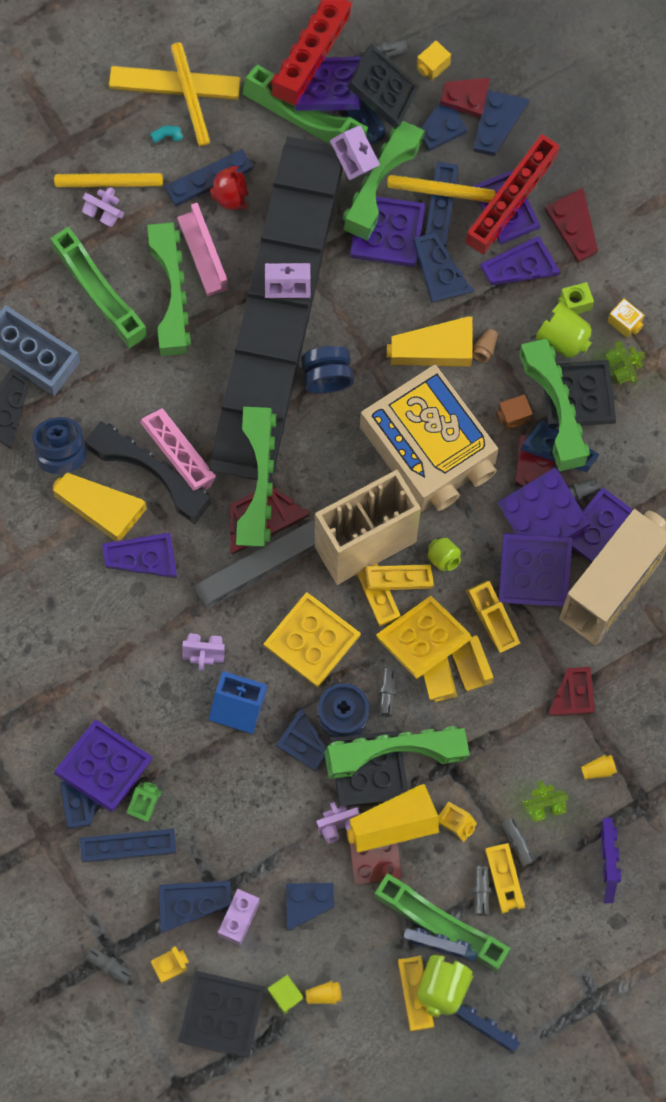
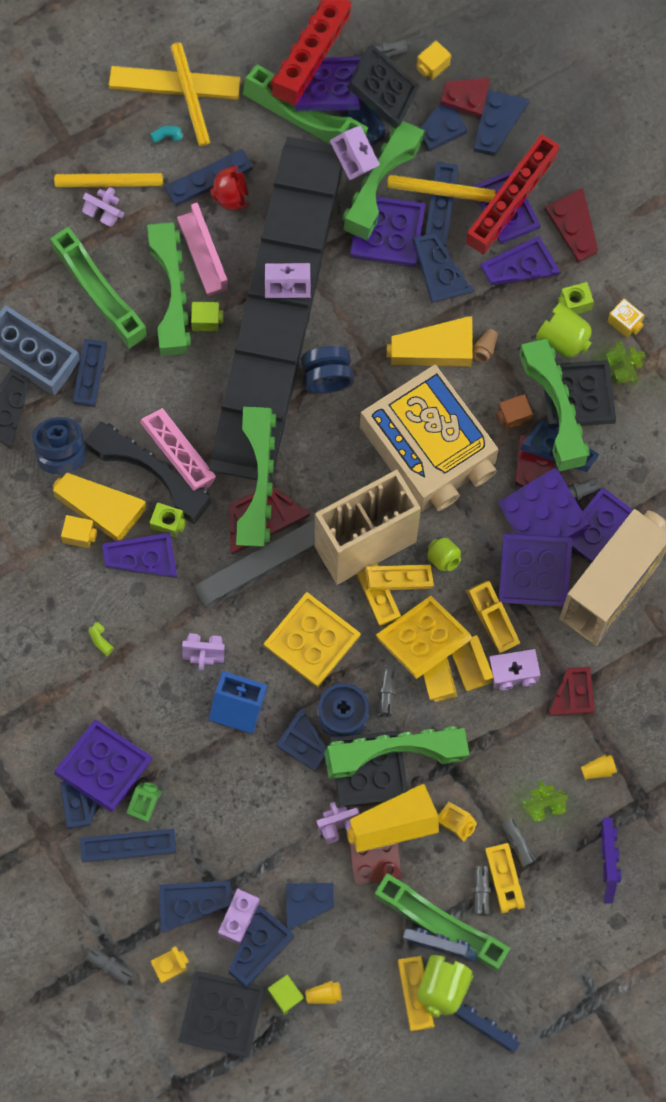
(78, 532): none -> yellow brick
(90, 373): none -> dark blue plate
(95, 631): none -> lime arm
(162, 512): none -> lime brick
(206, 316): none -> lime brick
(260, 946): none -> dark blue wing
(522, 661): none -> lavender brick

